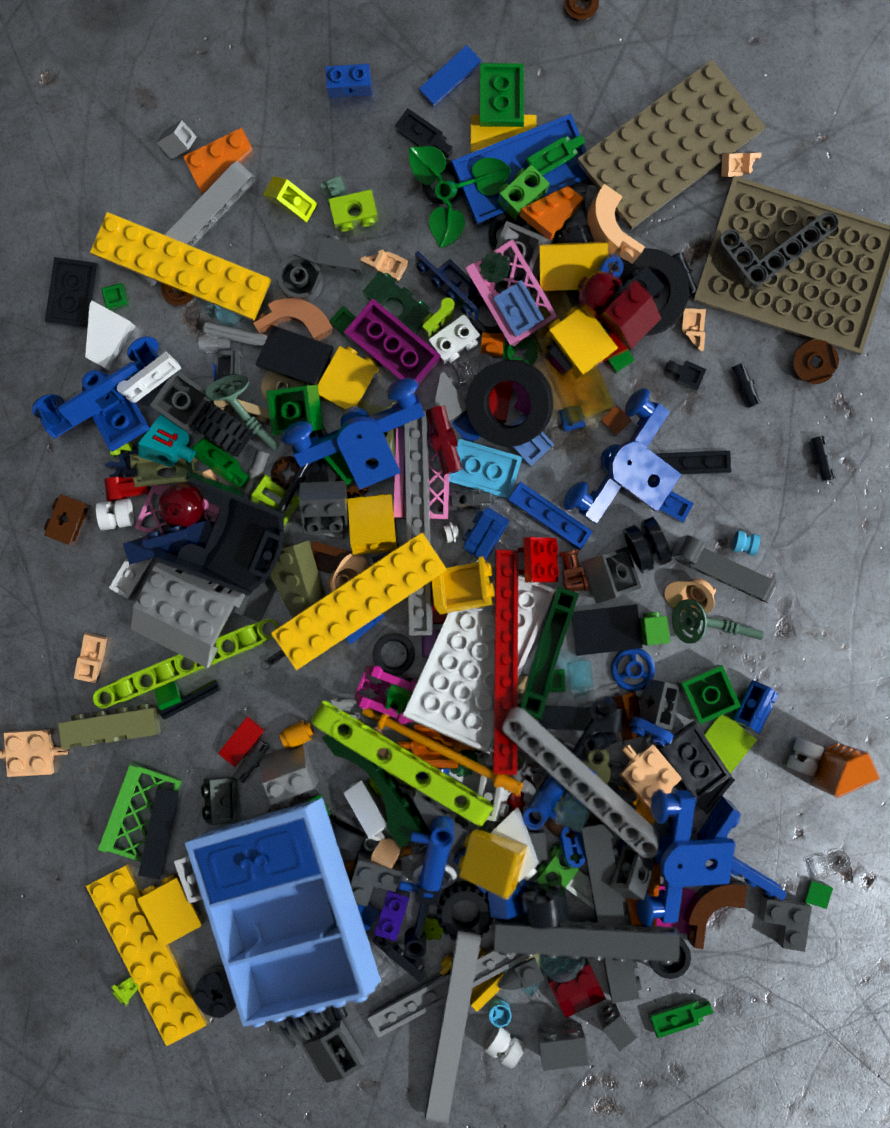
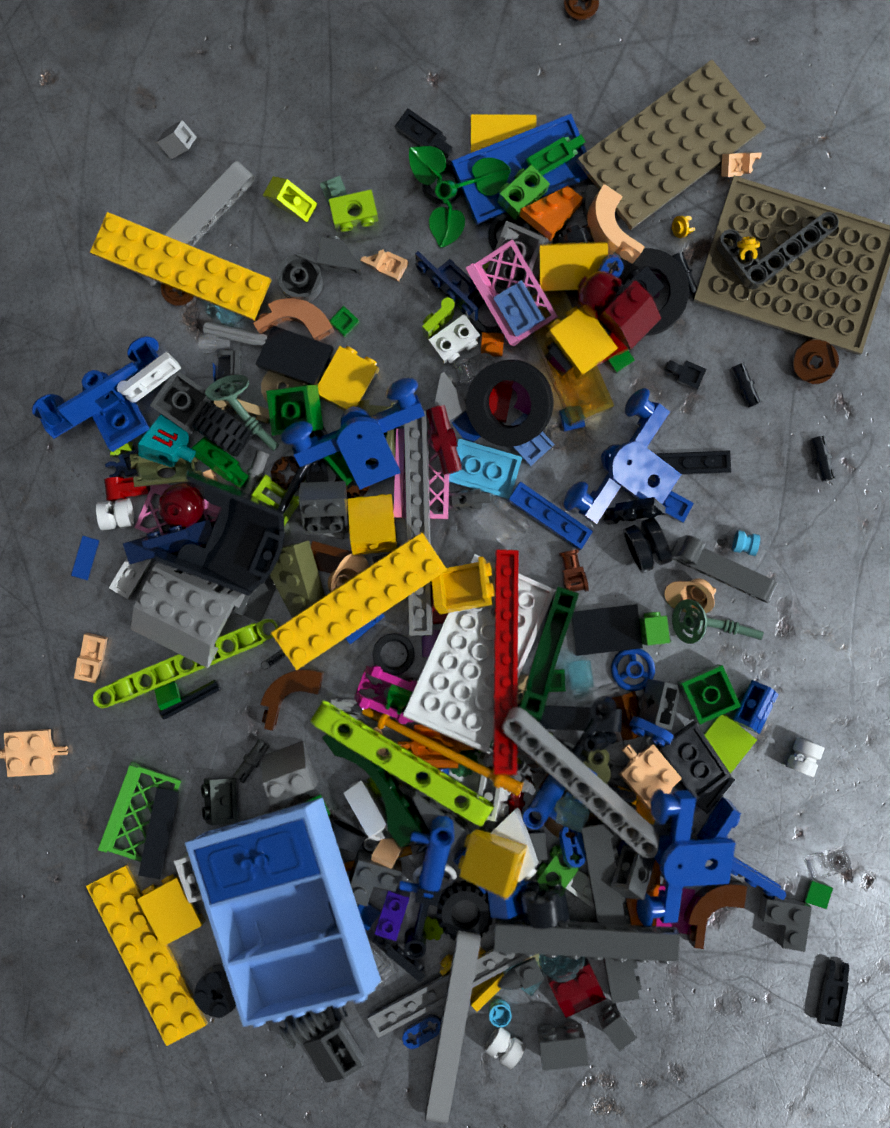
(71, 292): black tile -> none
(76, 513): reddish brown brick -> none
(85, 558): none -> blue sticker
(105, 336): white slope -> none
(109, 727): olive wedge -> none
(115, 296): green tile -> none
(124, 991): lime brick -> none
(216, 157): orange wing -> none
(241, 741): red slope -> none
(296, 734): light orange brick -> none
(298, 680): none -> reddish brown arch
(348, 80): blue brick -> none
(383, 290): clear green arch -> none
(391, 344): magenta brick -> none
(424, 1036): none -> blue beam
(450, 75): blue tile -> none
(451, 532): white plate -> none
(485, 534): blue brick -> none
(494, 267): clear green piece -> none
(501, 94): green plate -> none
(530, 354): green gear -> none
(540, 559): red plate -> none
(611, 575): dark grey slope -> none
(615, 420): dark orange tile -> none
(634, 510): none -> black hinge
(677, 971): black tyre -> none
(679, 1017): green hinge -> none
(681, 226): none -> yellow plate
(693, 326): light nougat slope -> none
(748, 243): none -> yellow plate
(833, 995): none -> black hinge
(843, 770): orange slope -> none

